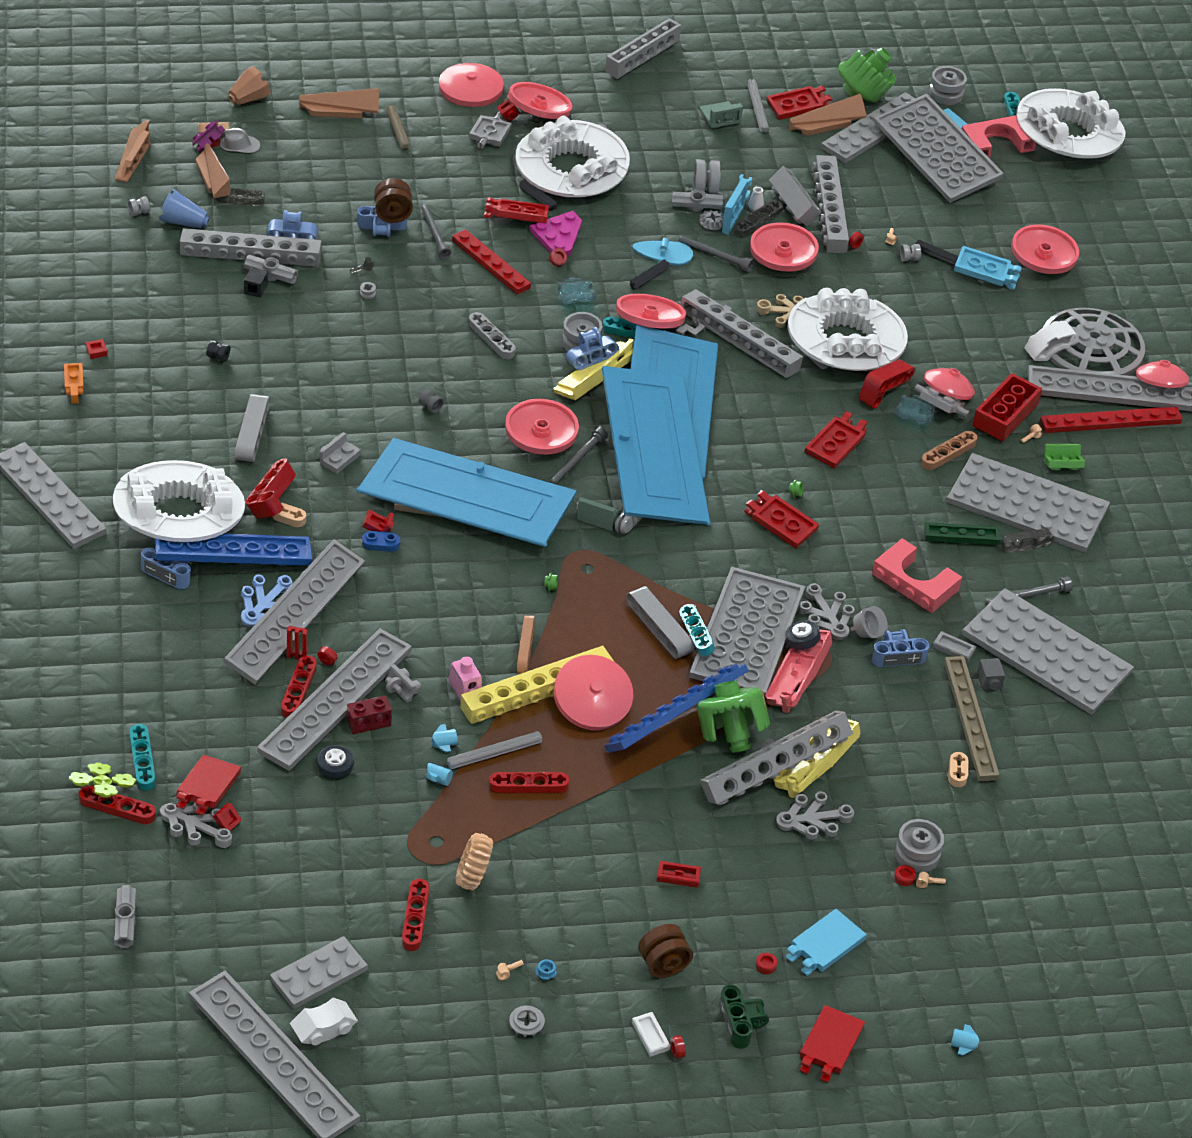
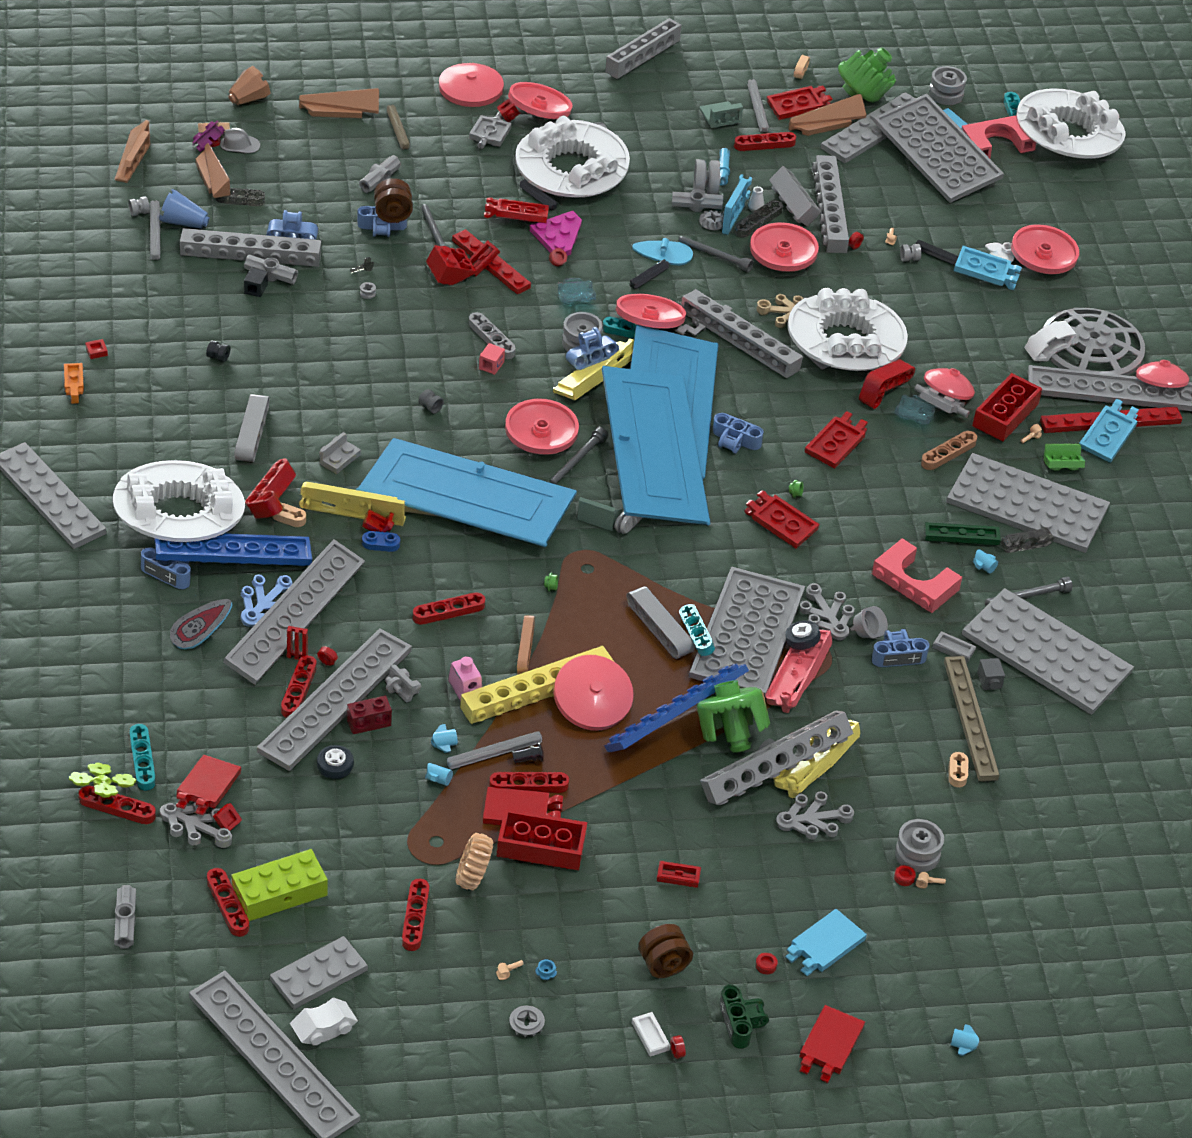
(154, 230): none -> light grey axle
(199, 624): none -> shield
(229, 901): none -> red beam
(280, 884): none -> lime brick
(350, 502): none -> light yellow piece
(379, 173): none -> light grey piece
(449, 264): none -> red slope
(475, 602): none -> red beam
(484, 259): none -> red tile
(491, 358): none -> coral brick
(521, 800): none -> red tile
(529, 754): none -> black pin
(541, 839): none -> red brick
(724, 165): none -> medium azure pin
(736, 433): none -> medium blue beam
(748, 143): none -> red beam
(801, 66): none -> light nougat beam
(985, 561): none -> medium azure piece
(1003, 251): none -> white plate
(1109, 431): none -> medium azure tile

